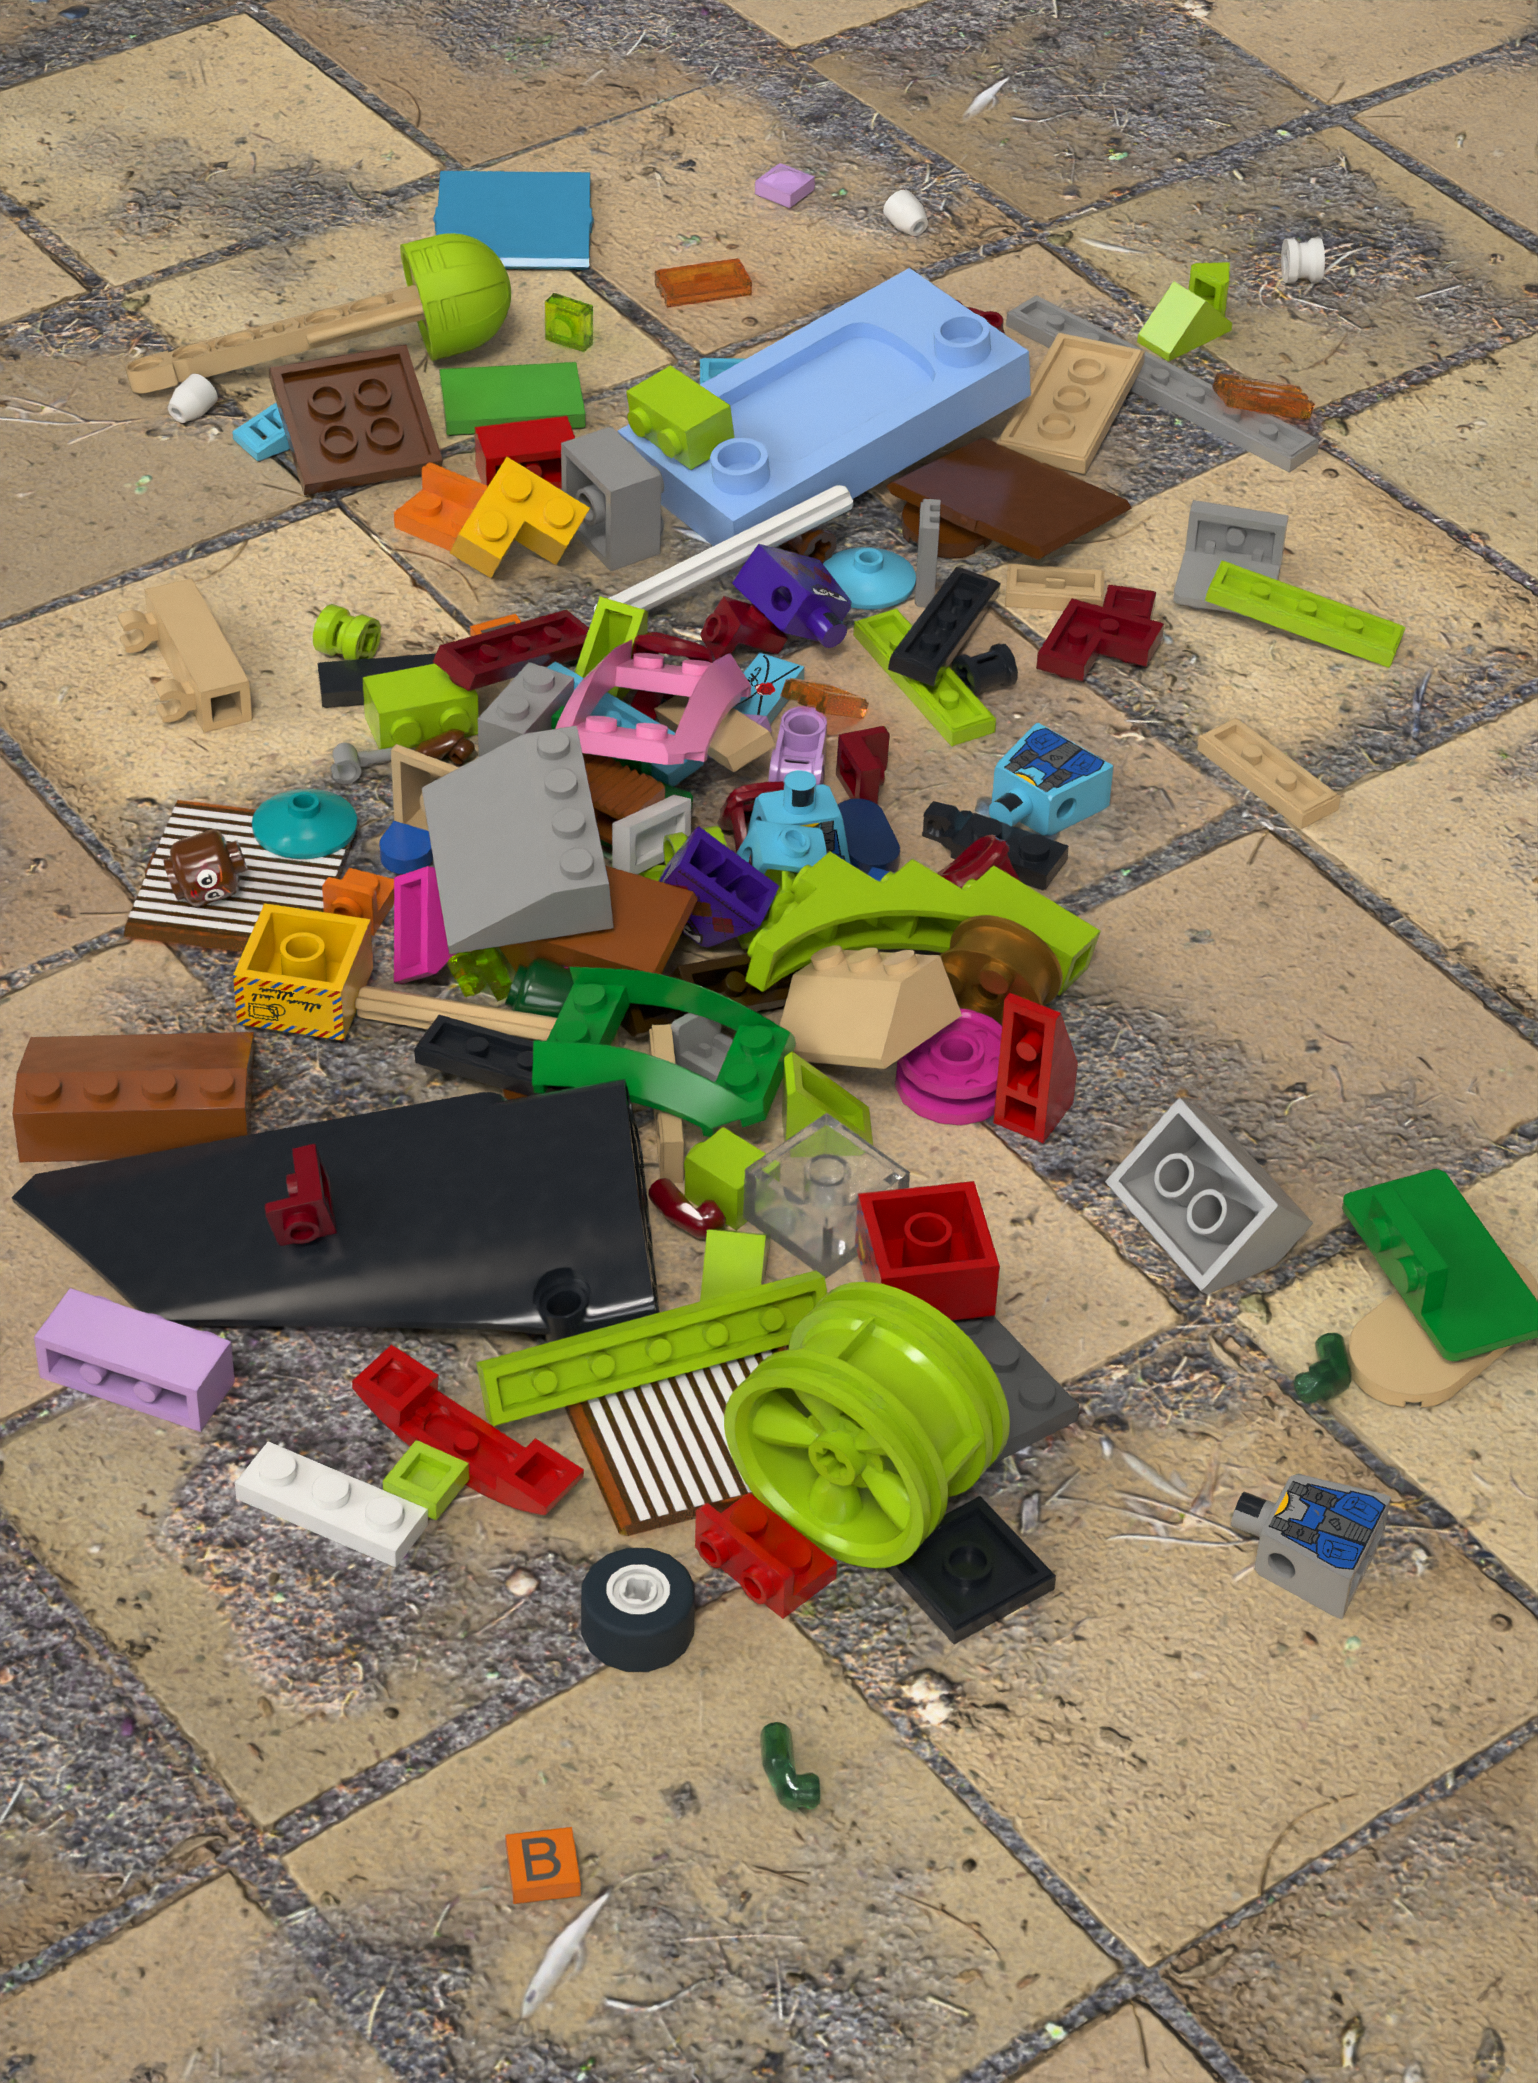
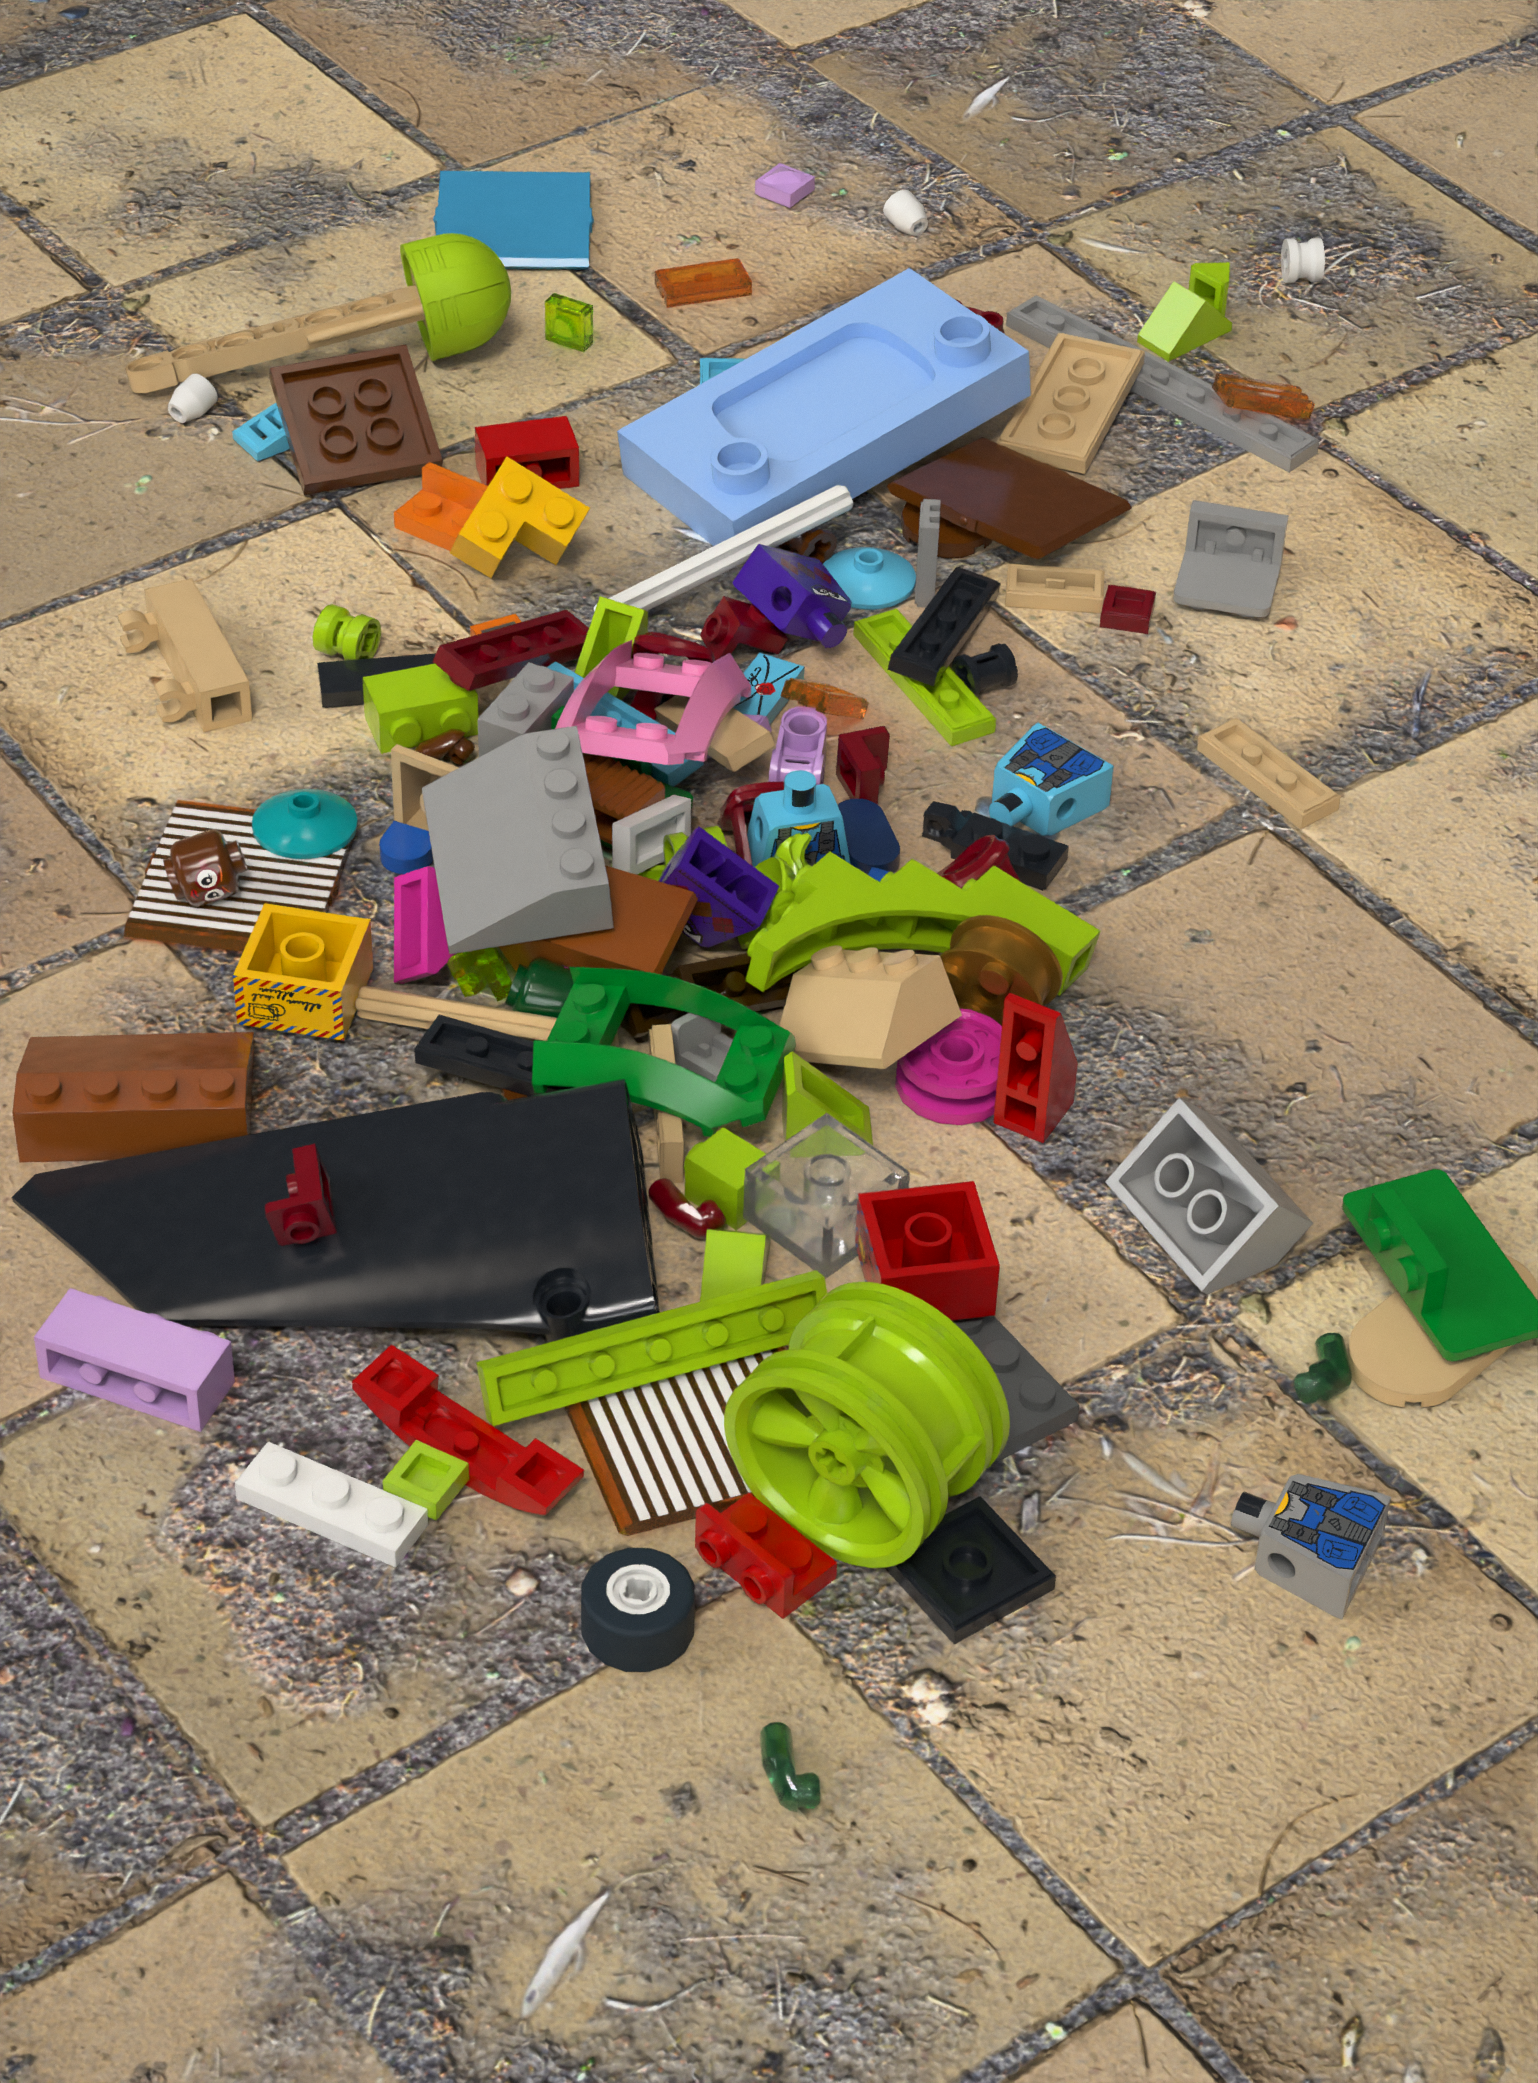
(349, 761): light grey hand -> none
(359, 896): orange bracket -> none
(509, 395): bright green tile -> none
(542, 1865): orange tile -> none
(621, 495): light grey brick -> none
(679, 416): lime brick -> none
(782, 846): medium azure bracket -> none
(1093, 630): dark red plate -> none
(1305, 613): lime tile -> none

